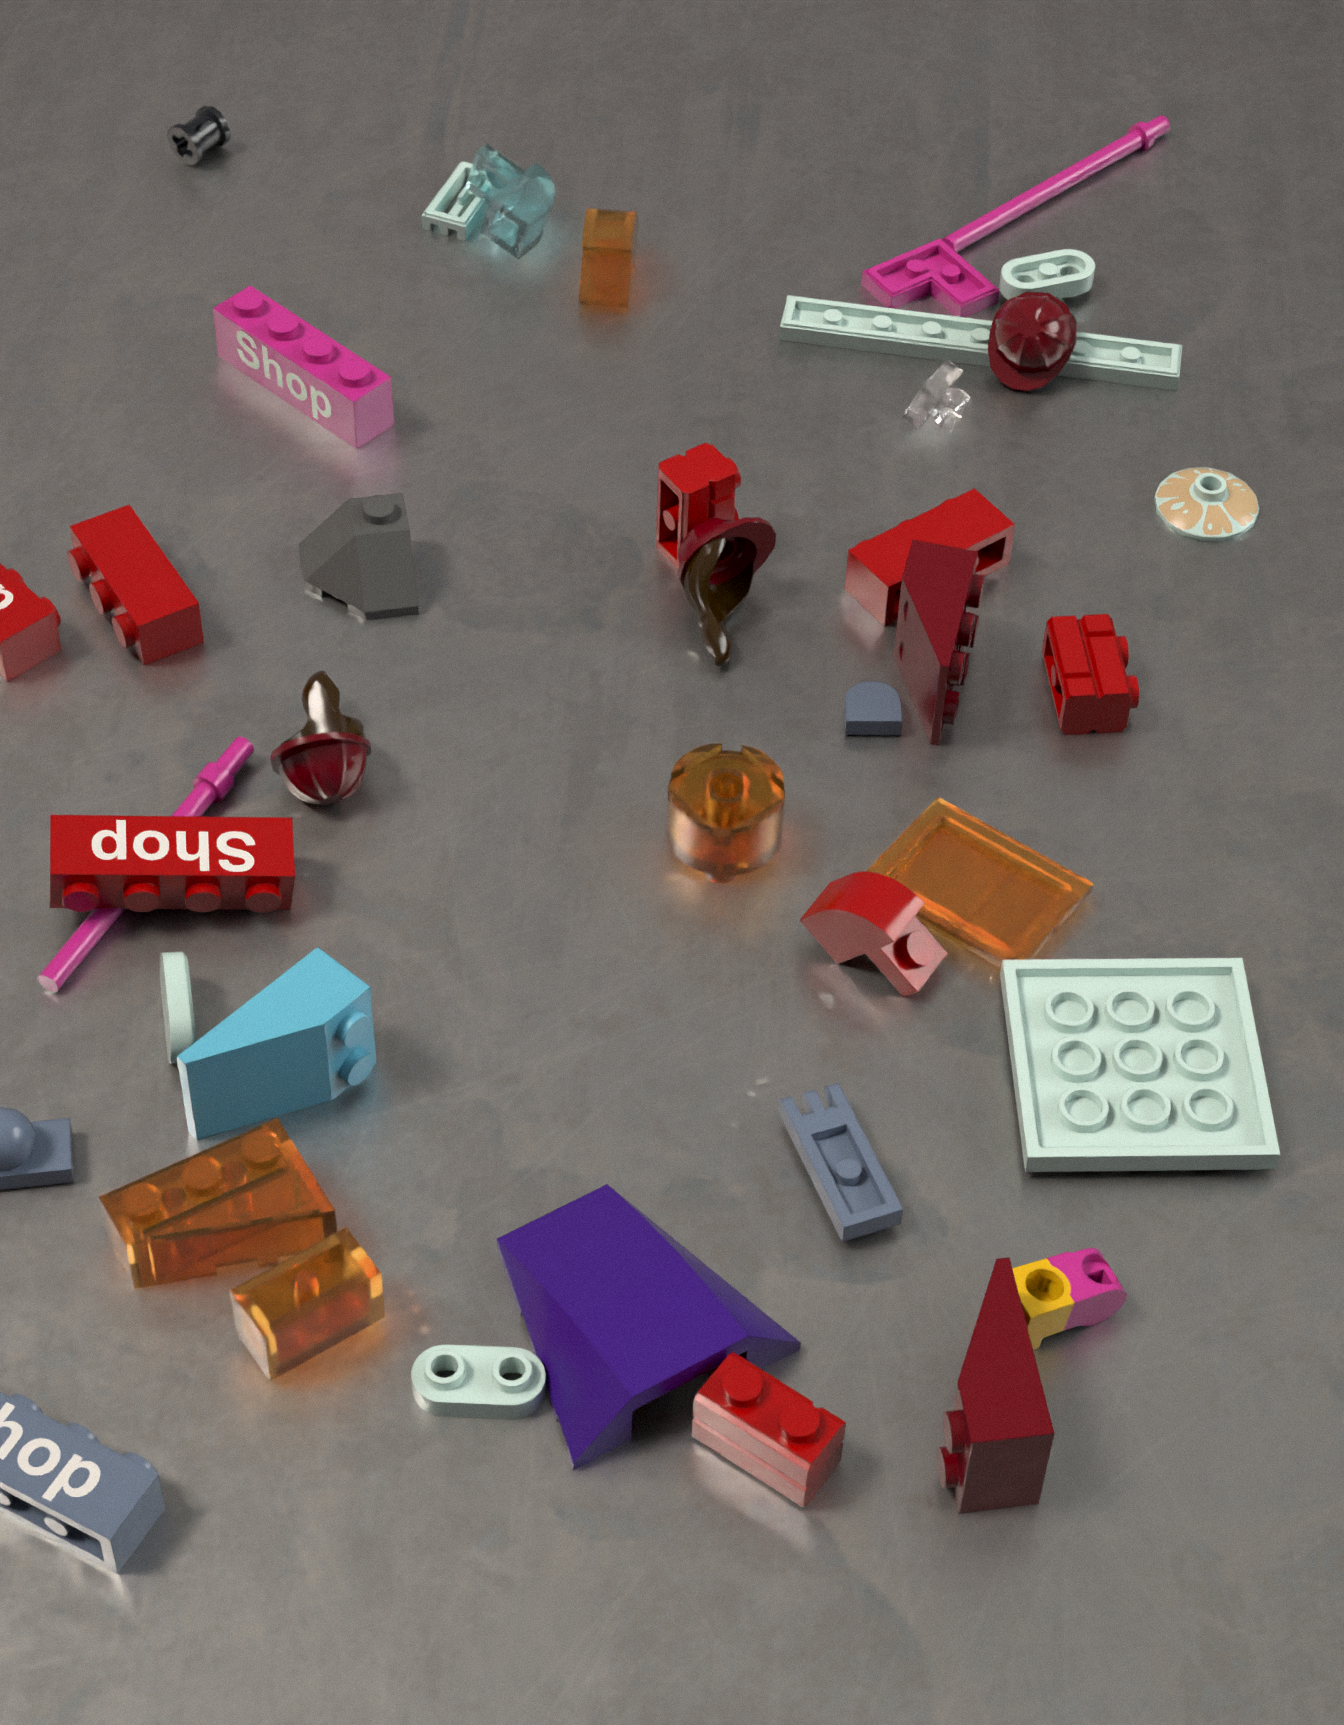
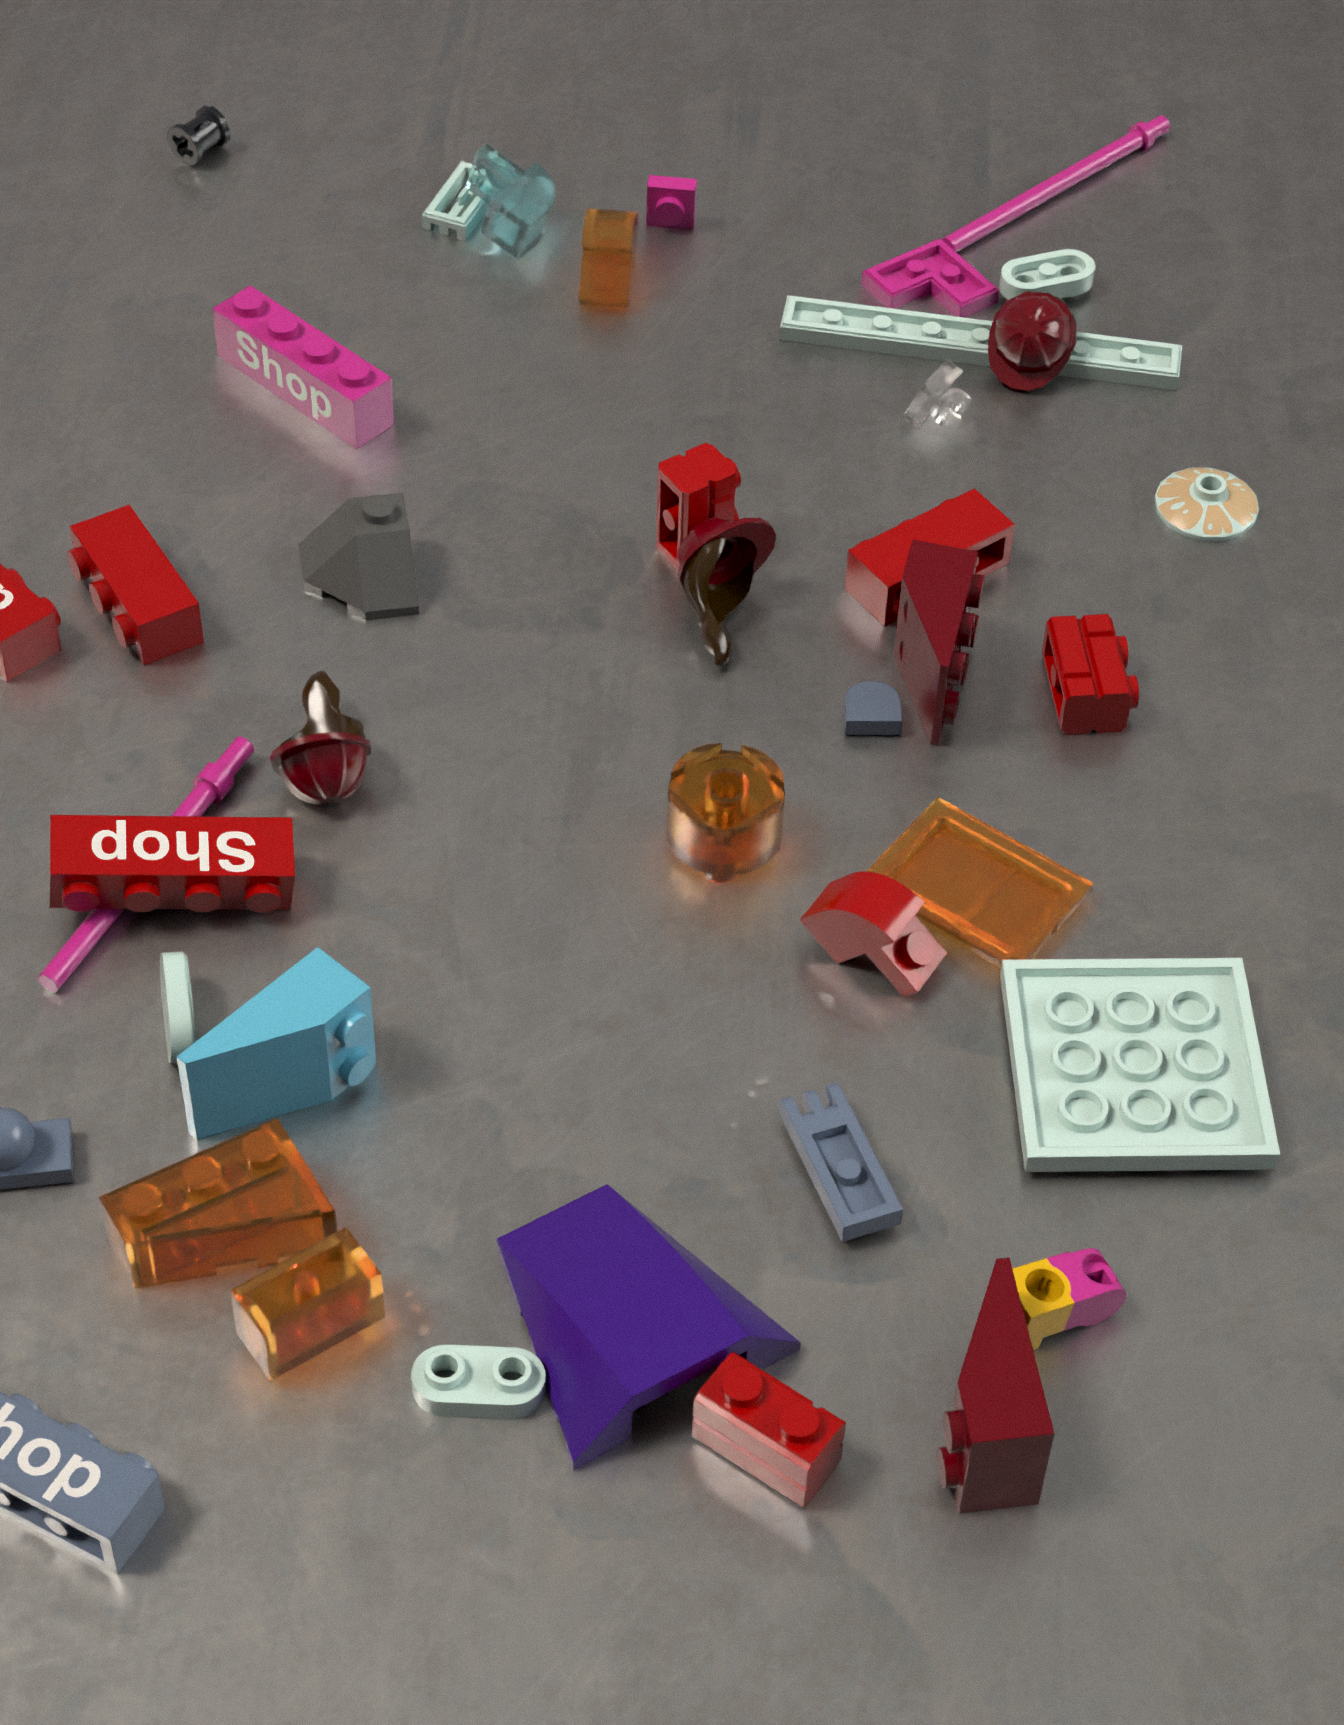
(671, 202): none -> dark pink plate

